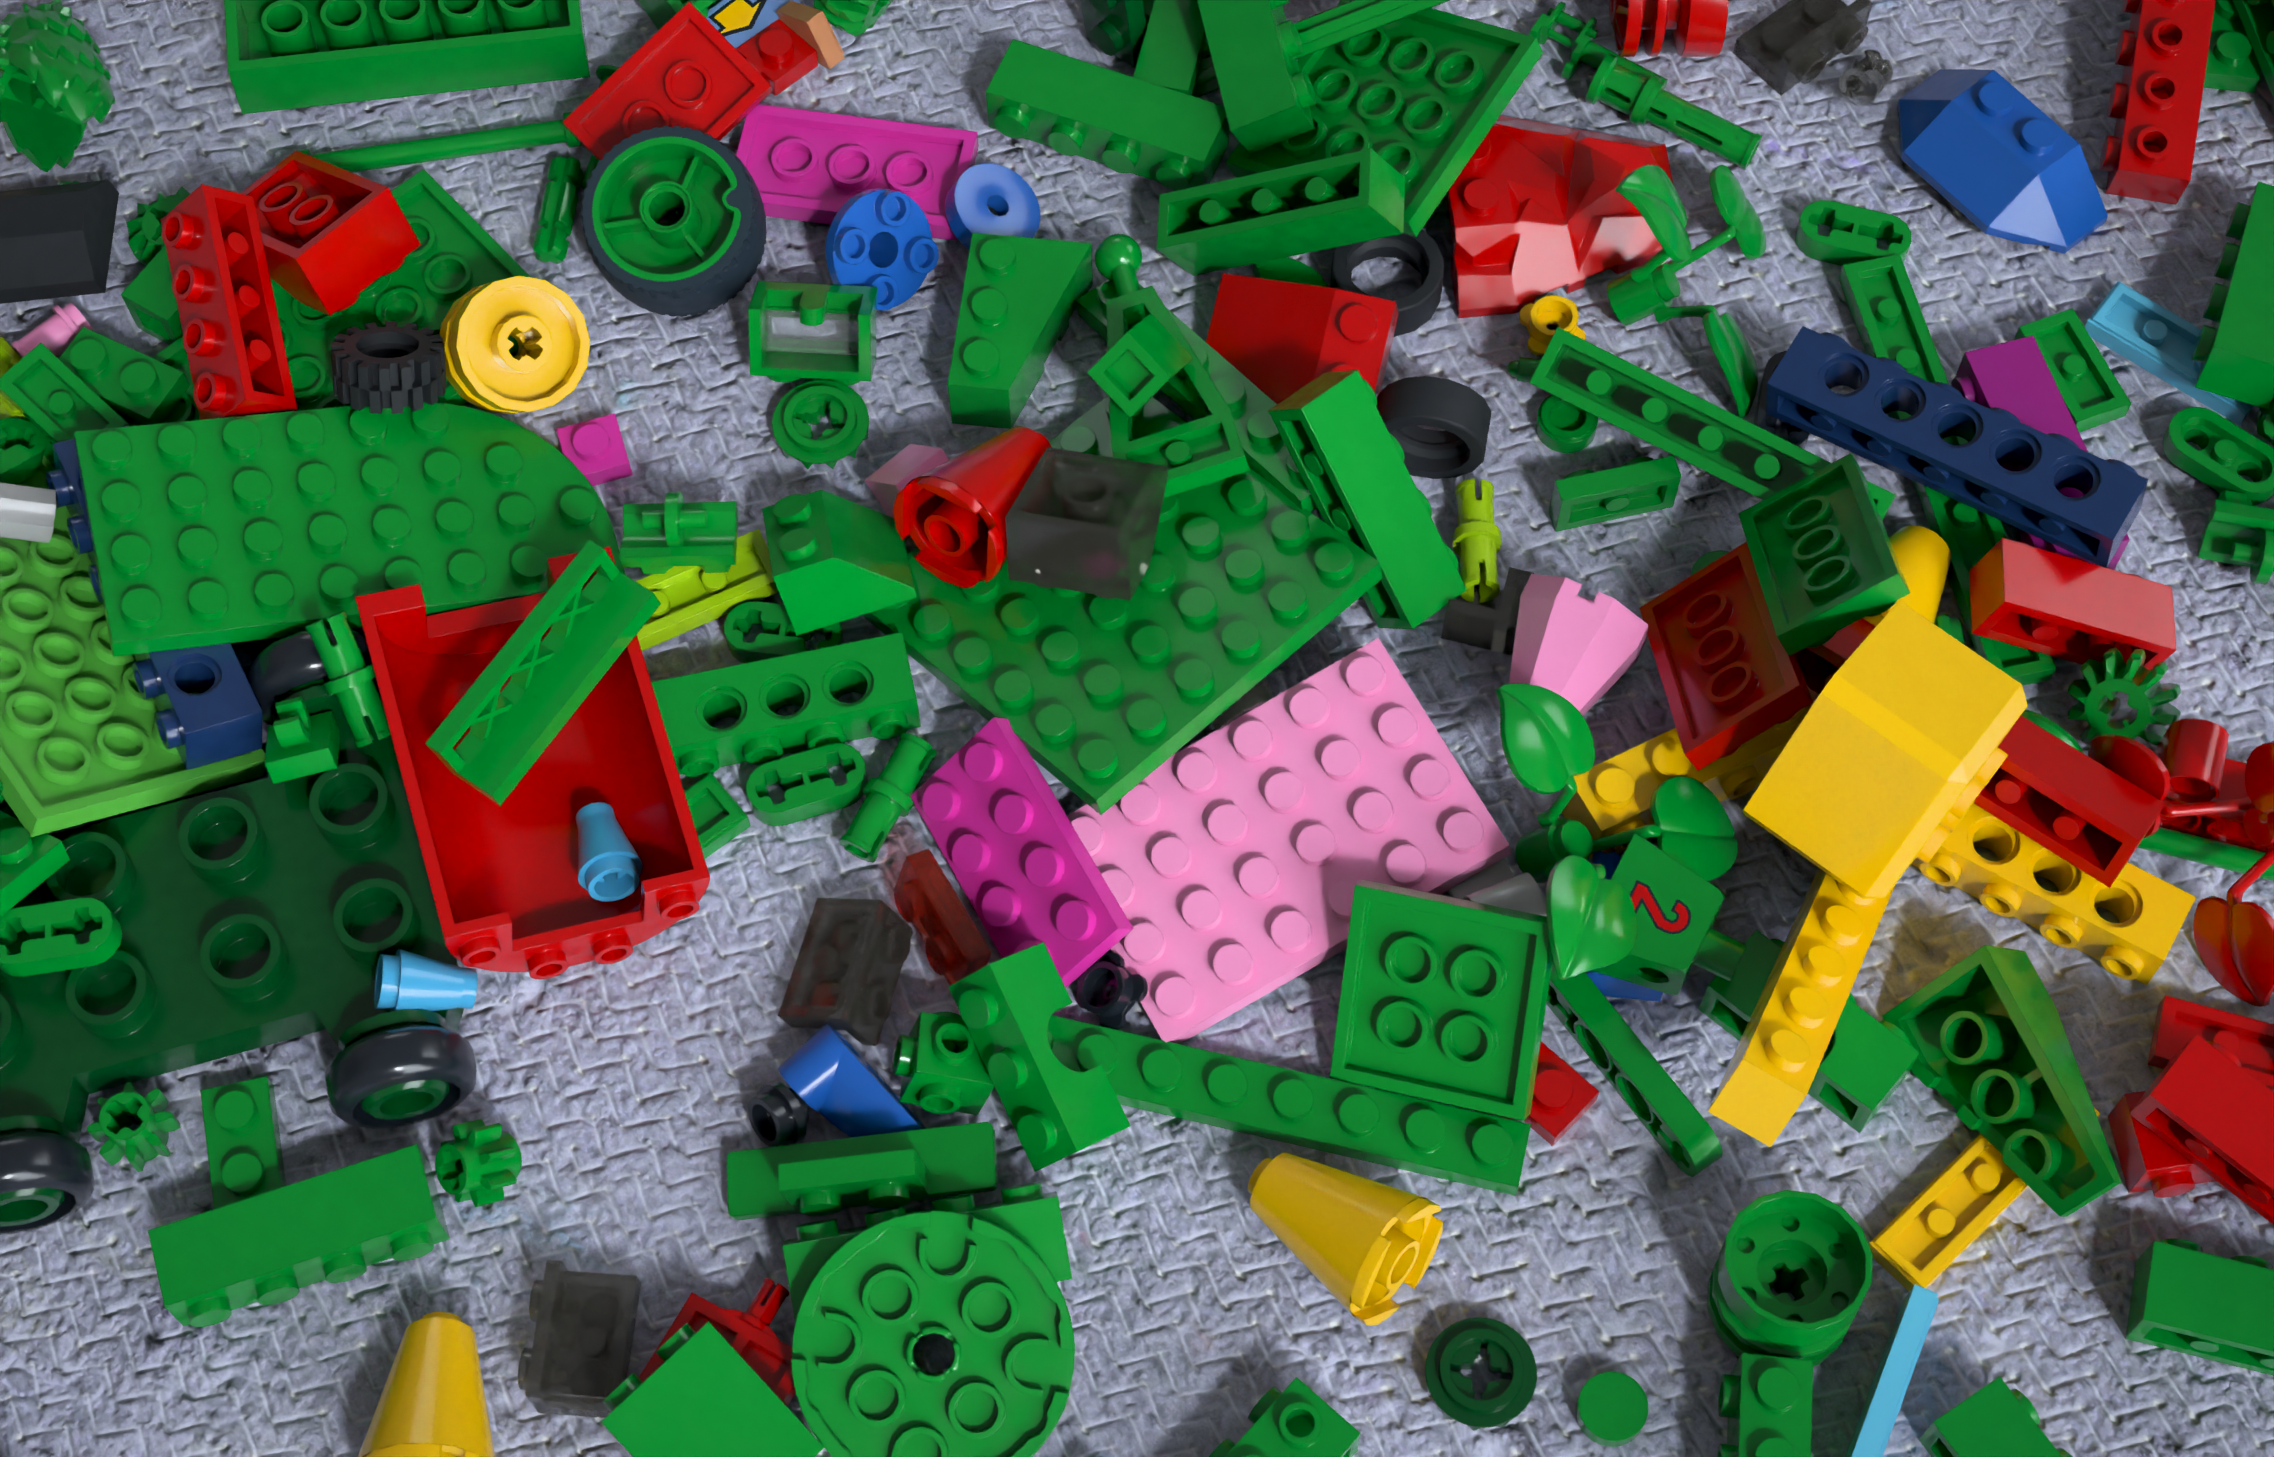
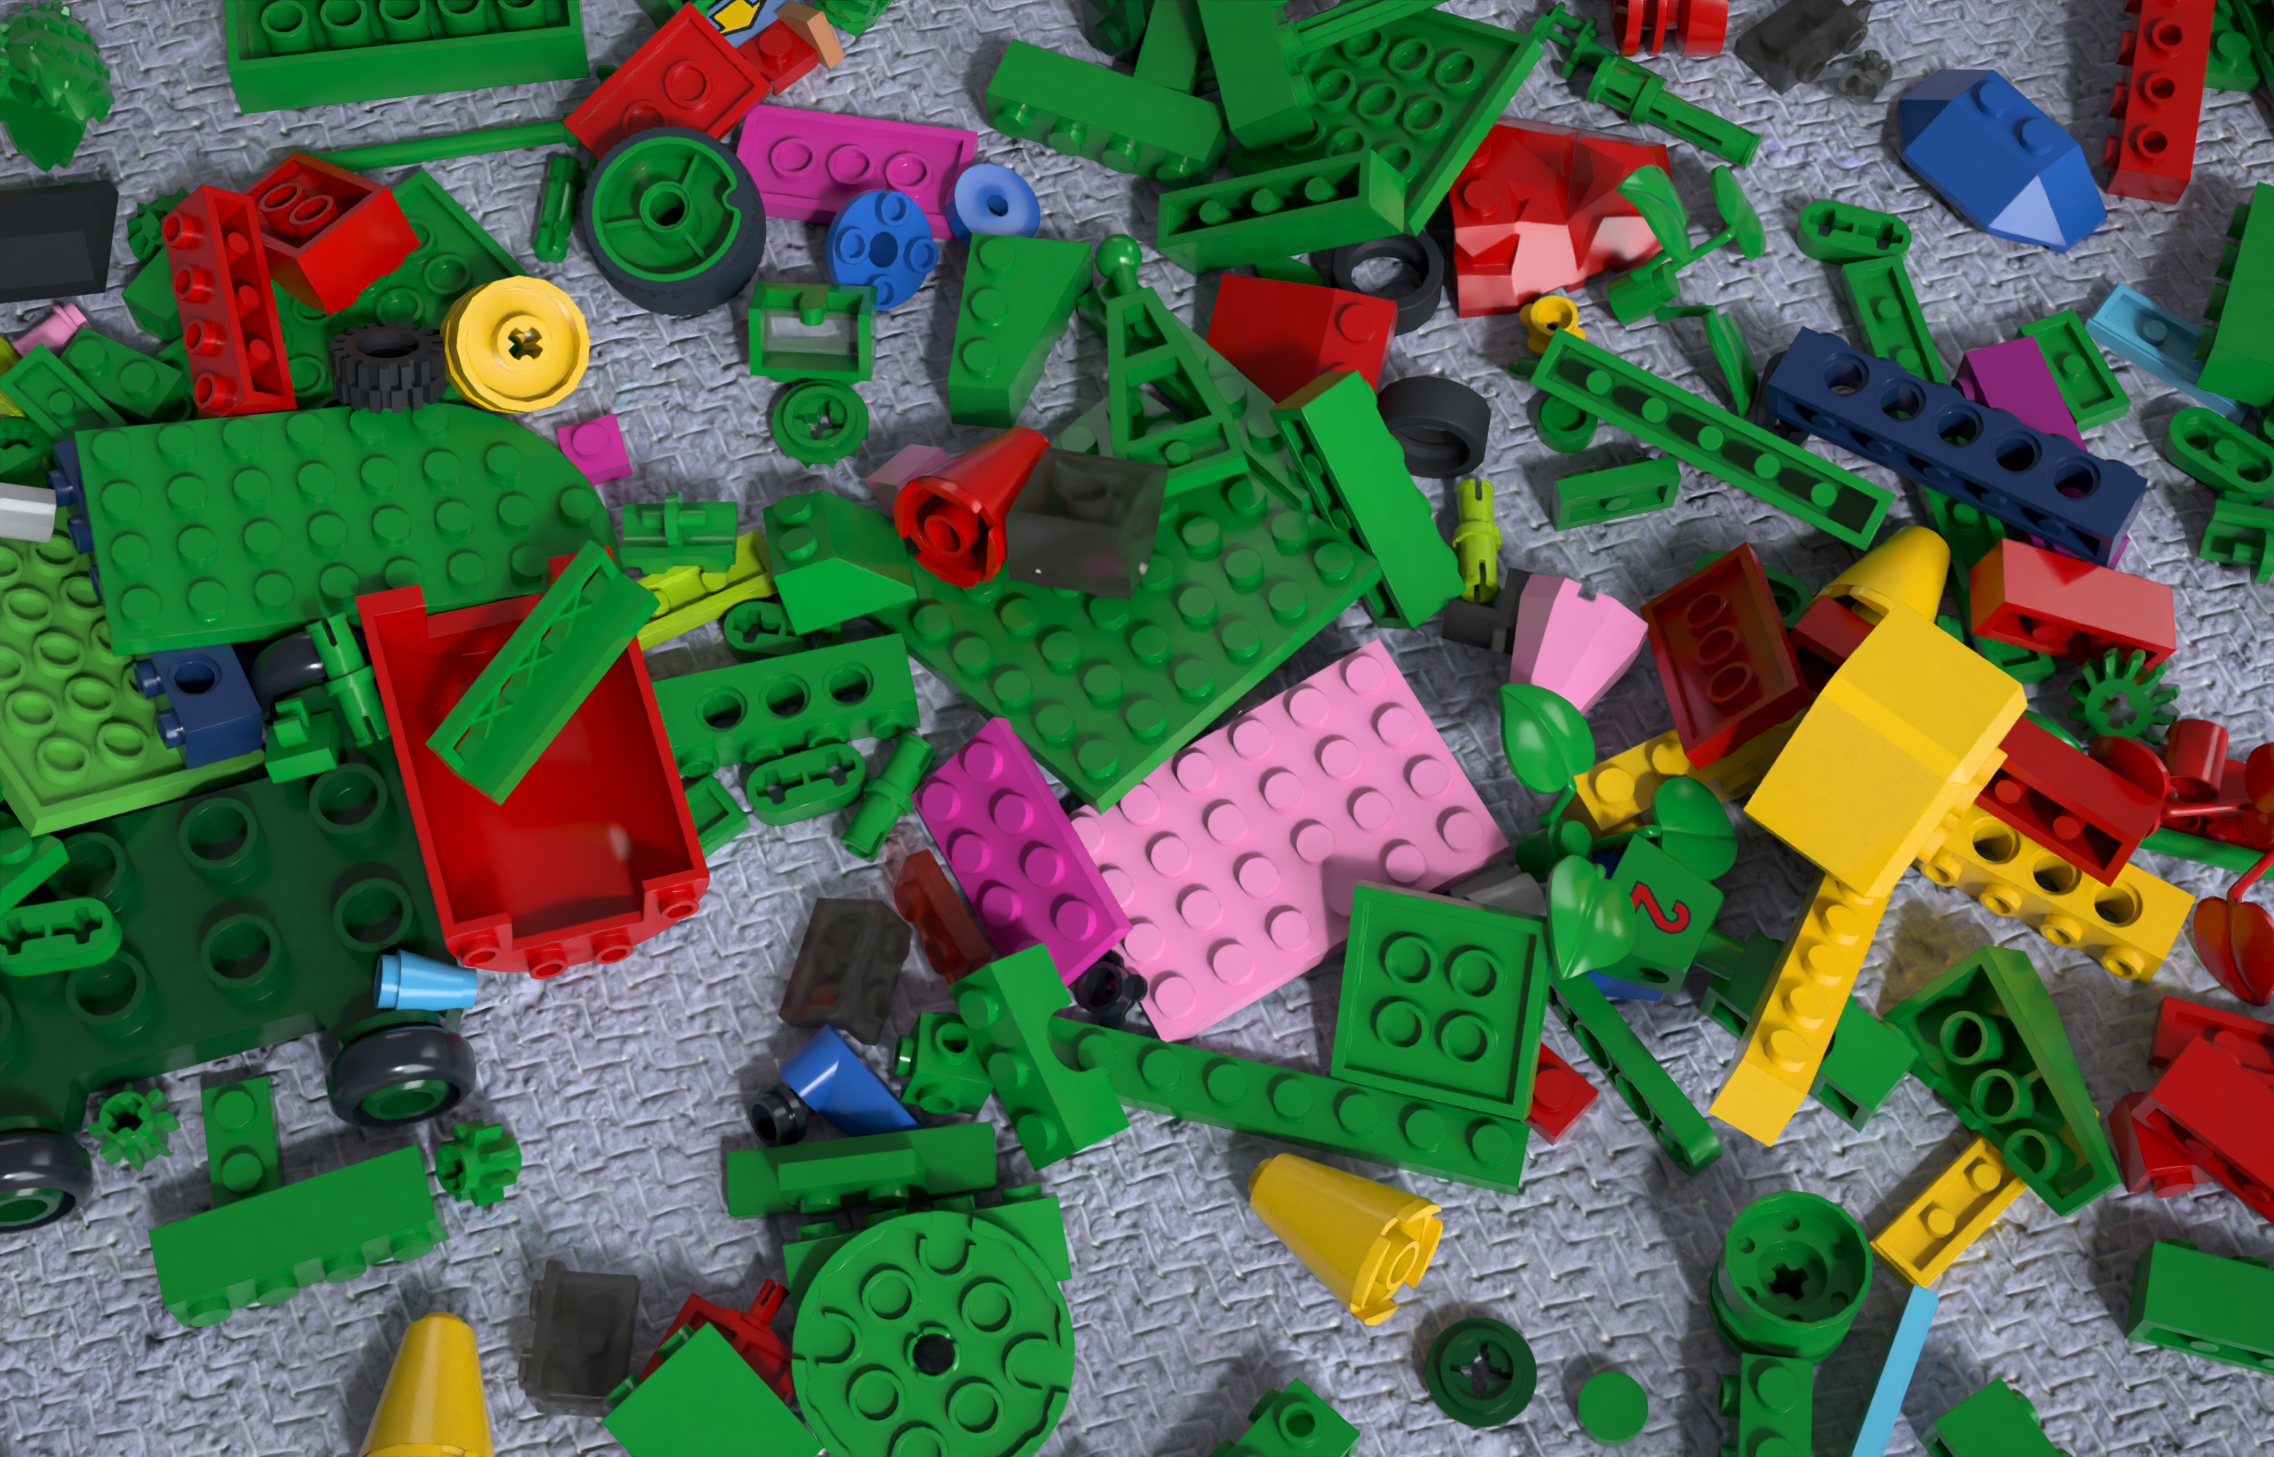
(605, 856): dark azure cone -> none
(1139, 364): green panel -> none
(1822, 555): green plate -> none

